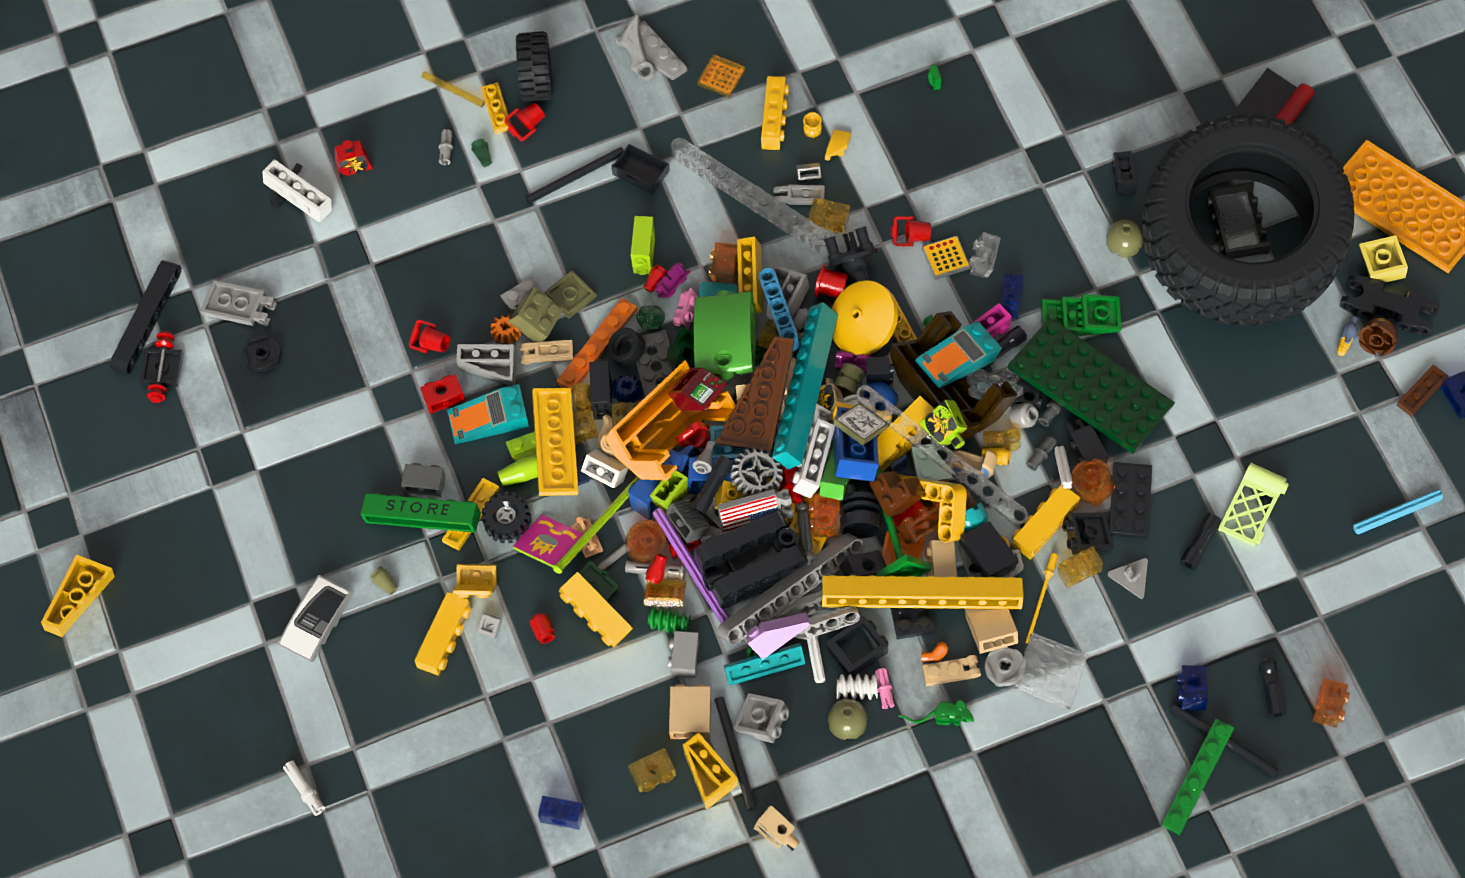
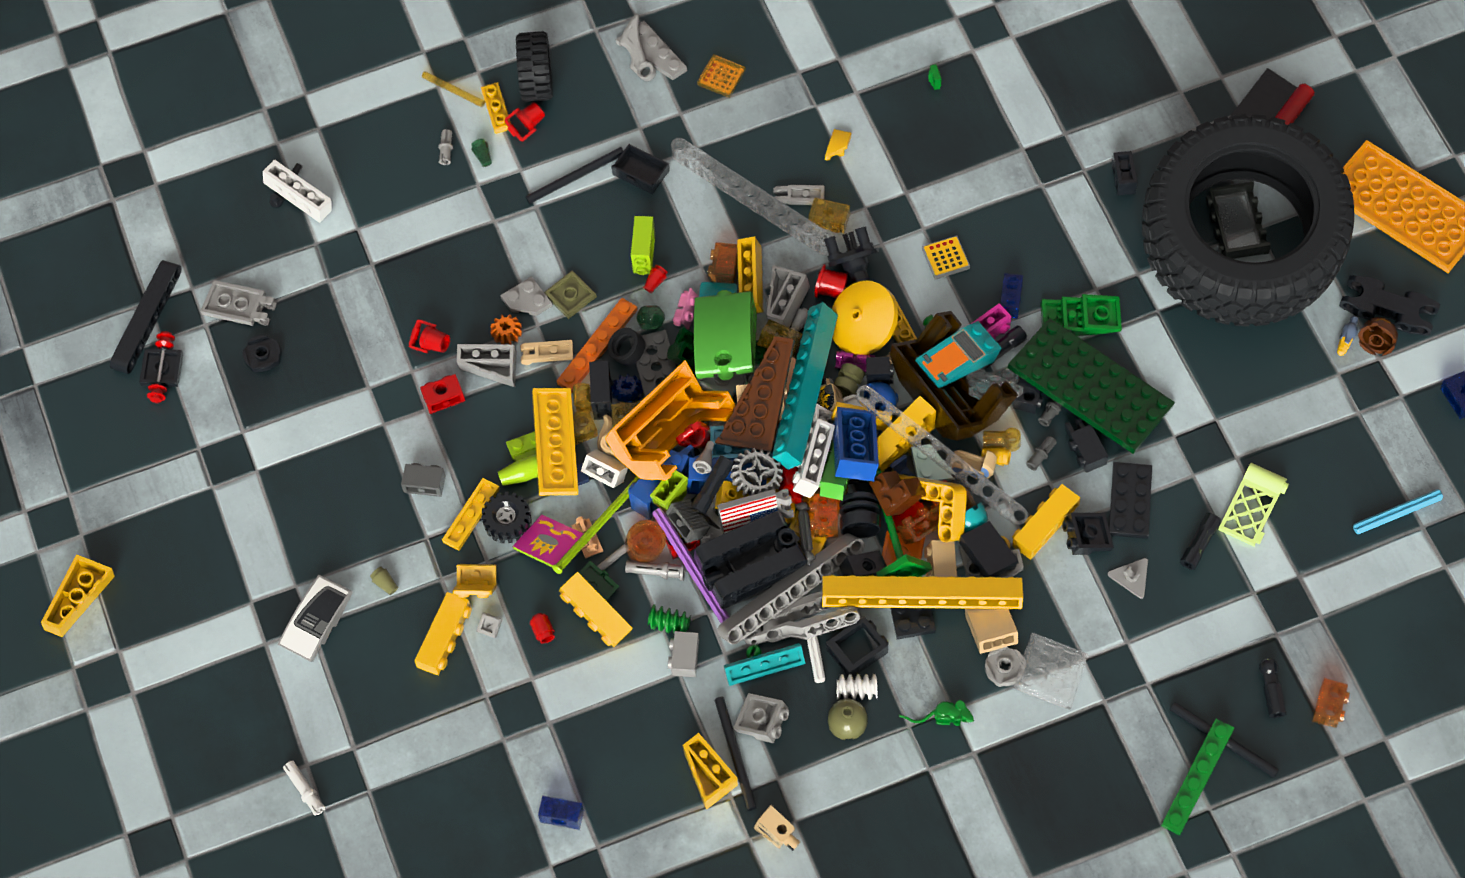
(351, 158): red torso -> none
(420, 512): green brick -> none
(488, 415): slope -> none
(535, 315): olive brick -> none
(656, 570): red cone -> none
(659, 763): clear yellow brick -> none
(666, 287): magenta hinge -> none
(666, 594): clear yellow tile -> none
(690, 711): tan brick -> none
(696, 390): dark red slope -> none
(773, 112): yellow brick -> none
(774, 633): slope -> none
(778, 302): dark azure beam -> none
(808, 168): light grey piece -> none
(812, 124): yellow wheel -> none
(860, 424): tile -> none
(884, 688): bright pink axle -> none
(914, 231): red piece -> none
(936, 655): orange arm -> none
(946, 424): torso -> none
(950, 671): tan plate -> none
(985, 255): clear brick -> none
(1023, 415): light grey head -> none
(1048, 573): yellow piece -> none
(1063, 467): white axle -> none
(1080, 567): clear yellow brick -> none
(1093, 481): clear orange brick -> none
(1124, 238): olive cylinder -> none
(1193, 687): clear blue brick -> none
(1384, 259): light yellow slope -> none
(1422, 390): reddish brown plate -> none

